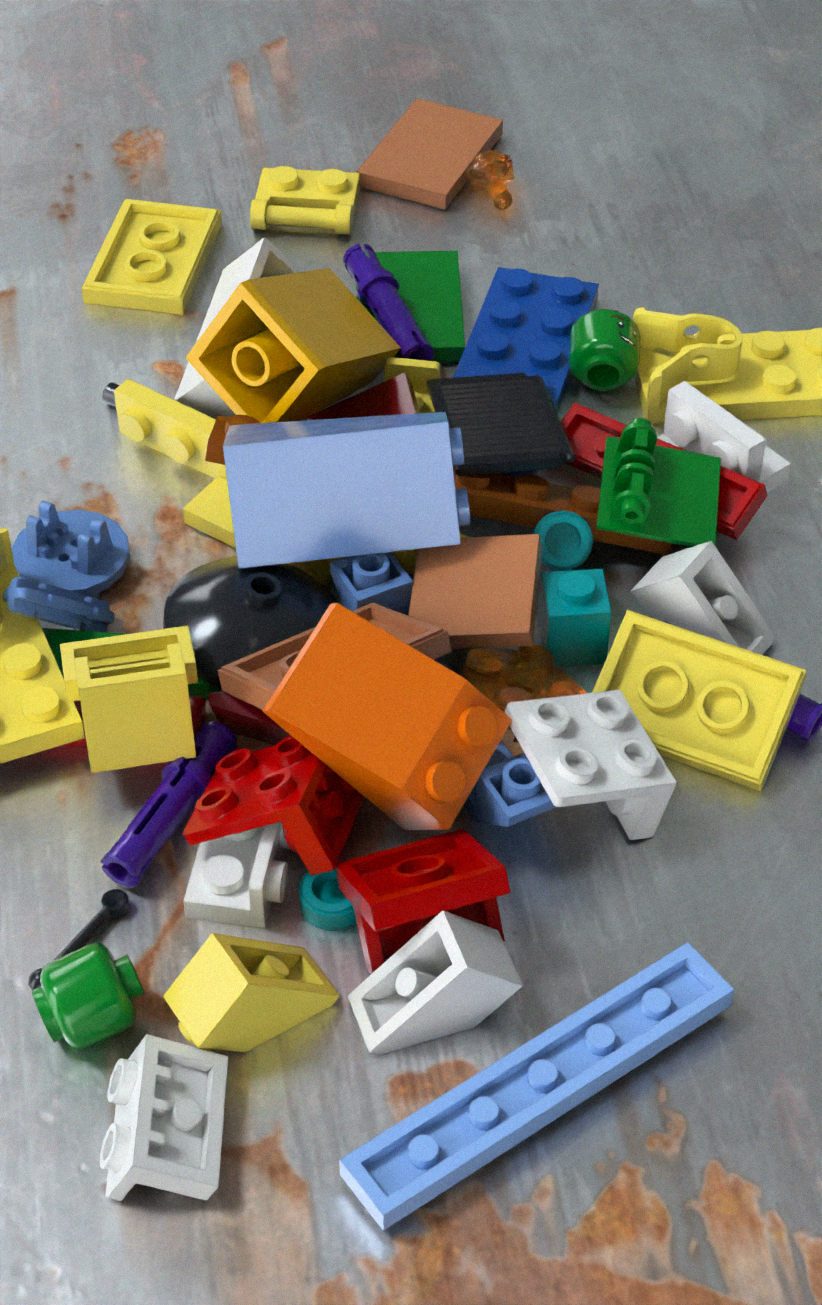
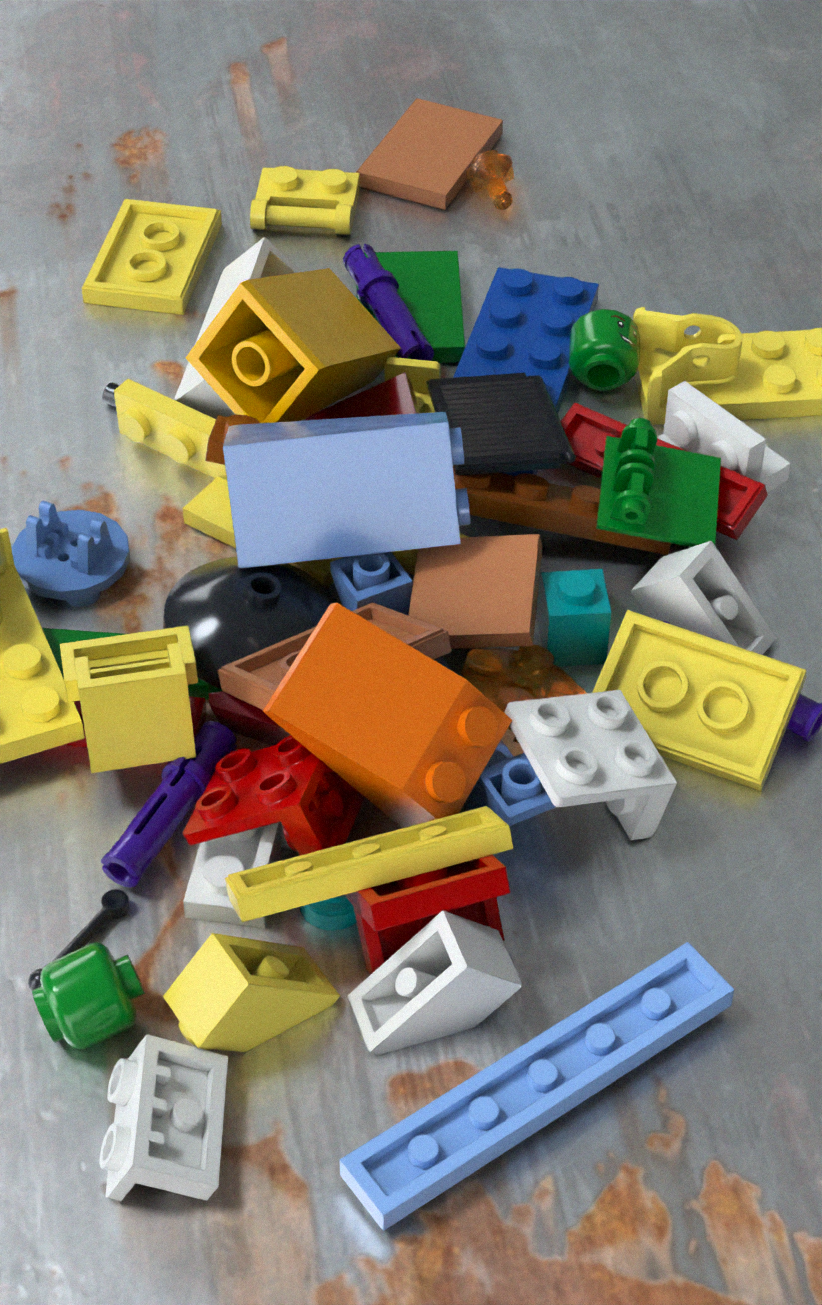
(57, 605): medium blue axle -> none
(367, 863): none -> light yellow tile
(564, 540): teal tile -> none

